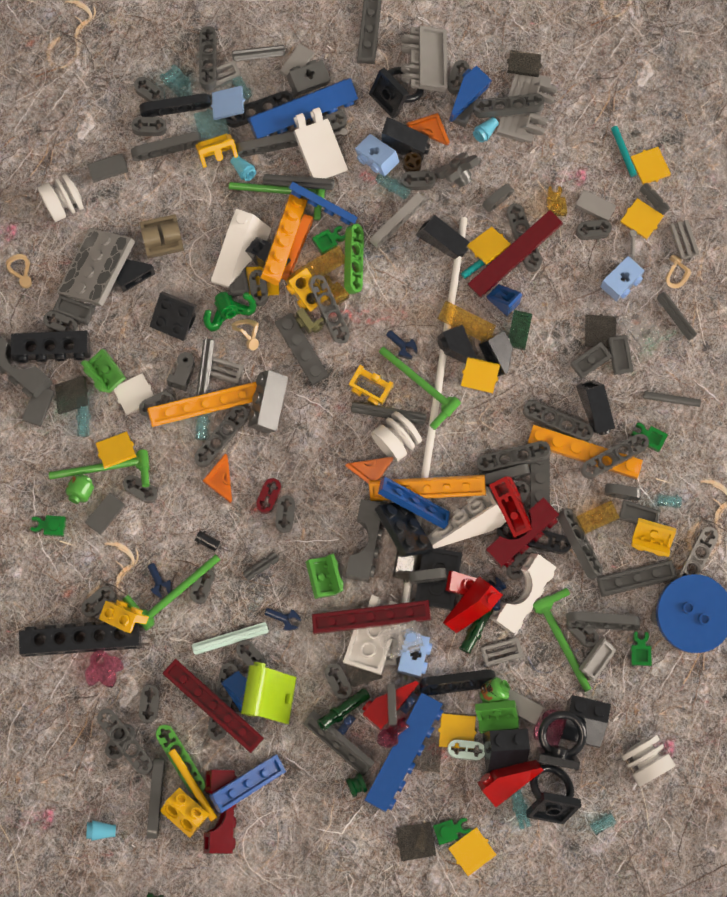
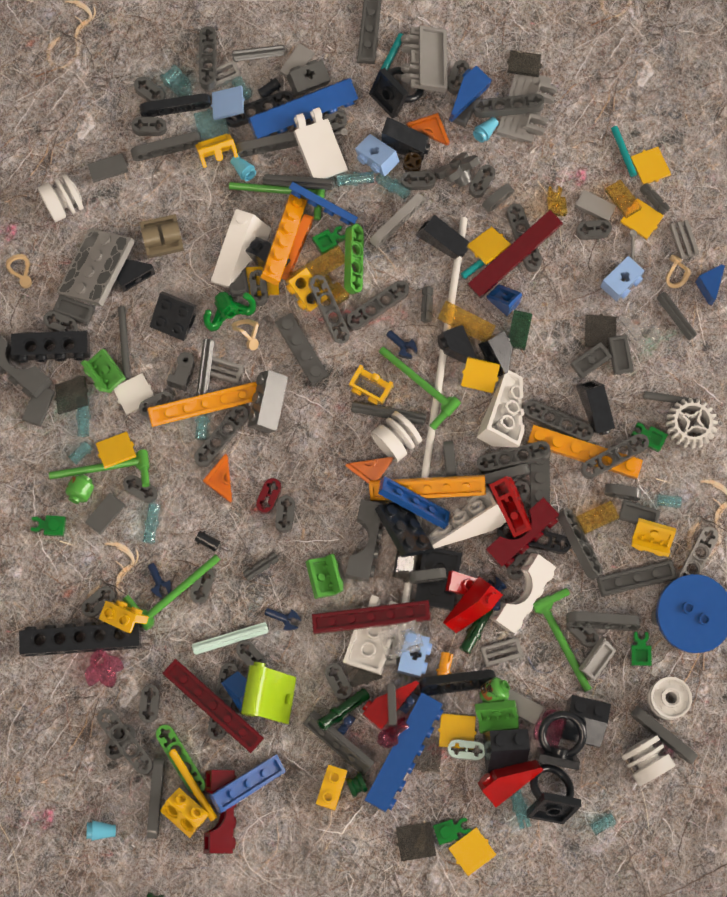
(80, 452): none -> clear light blue pin
(124, 342): none -> dark grey bar
(151, 523): none -> clear light blue pin
(269, 88): none -> black pin
(304, 321): olive bracket -> none
(331, 787): none -> yellow brick
(355, 178): none -> clear light blue pin
(376, 303): none -> dark grey beam
(392, 52): none -> teal bar
(427, 303): none -> dark grey axle
(444, 664): none -> light orange pin
(449, 458): none -> dark grey beam
(479, 179): none -> dark grey beam
(503, 418): none -> white wedge
(623, 199): none -> clear yellow plate
(657, 698): none -> white wheel
(665, 735): none -> dark grey beam
(698, 427): none -> white gear
(710, 282): none -> blue slope

